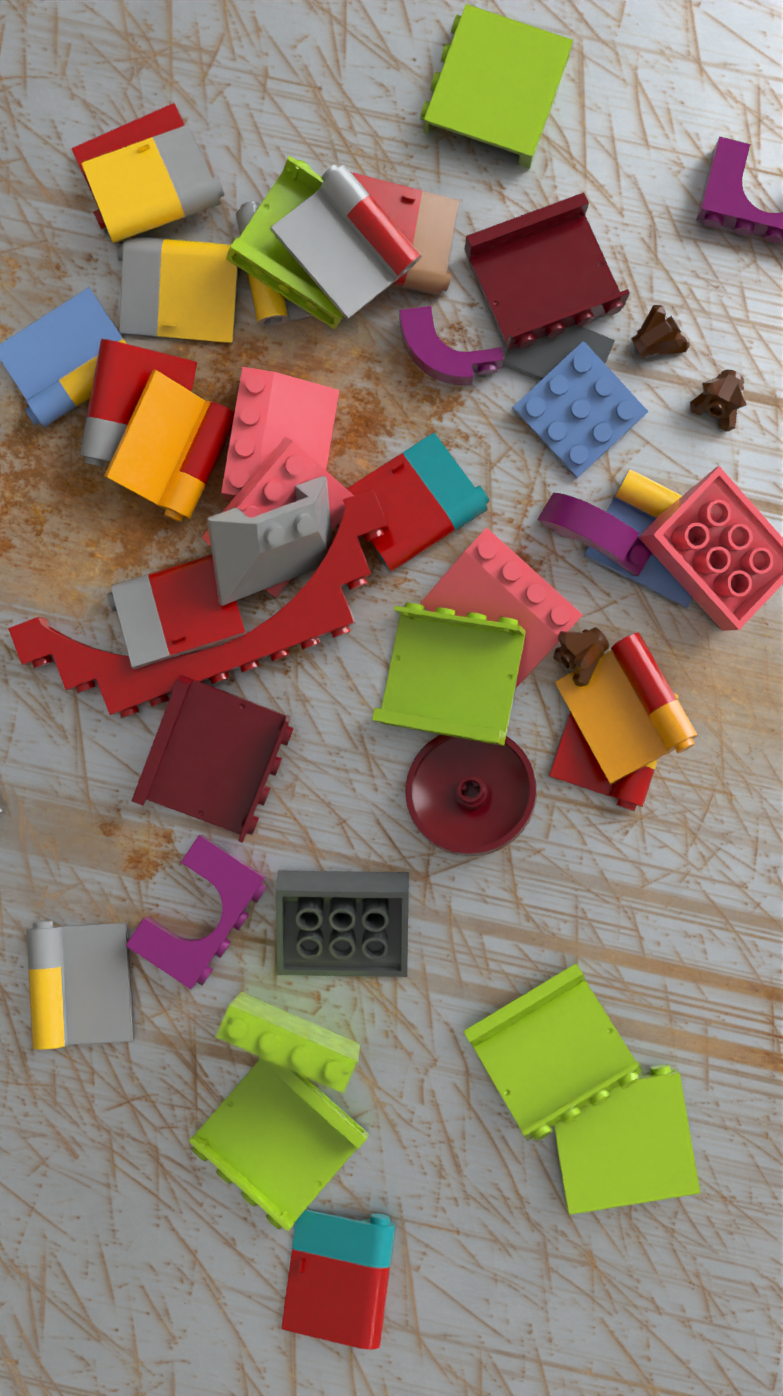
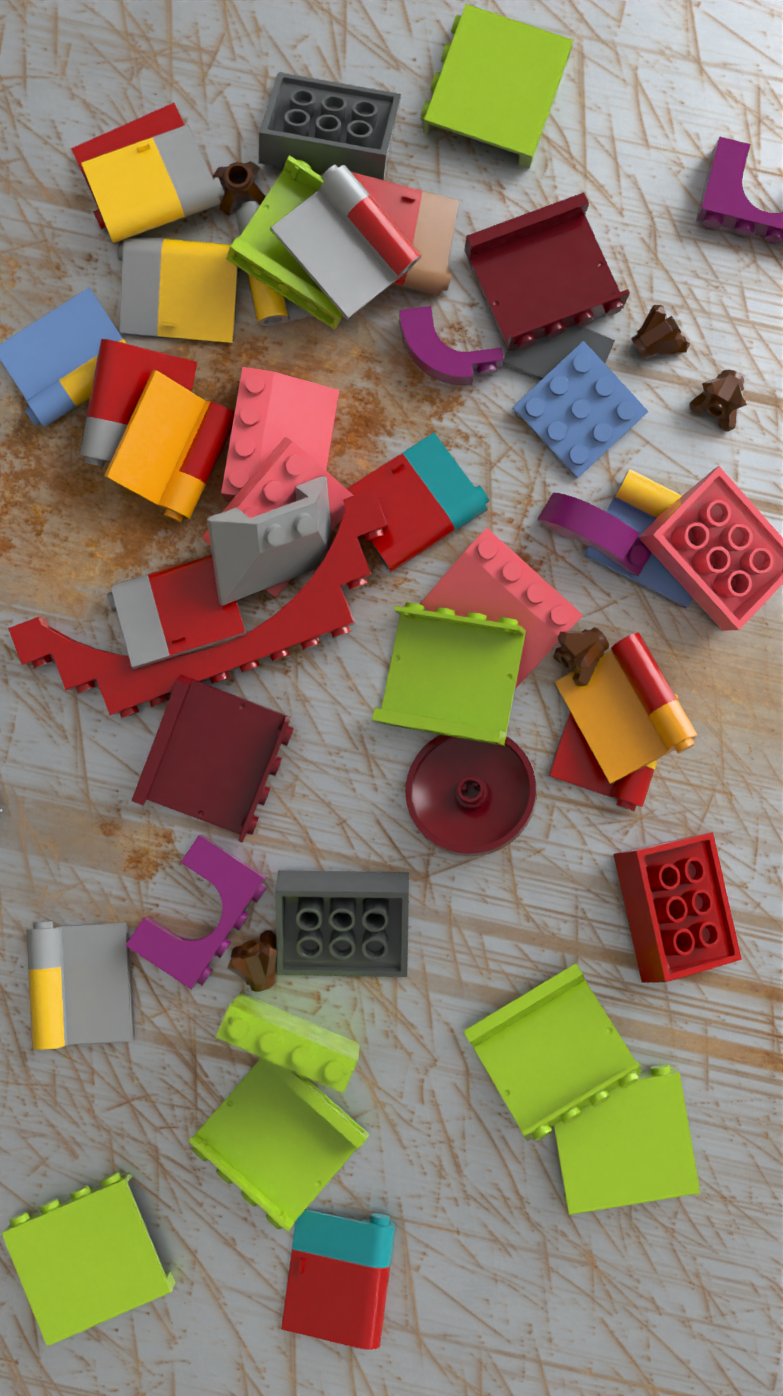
(85, 1258): none -> lime panel
(239, 185): none -> reddish brown rock
(256, 961): none -> reddish brown rock
(328, 125): none -> dark grey slope
(677, 908): none -> red slope

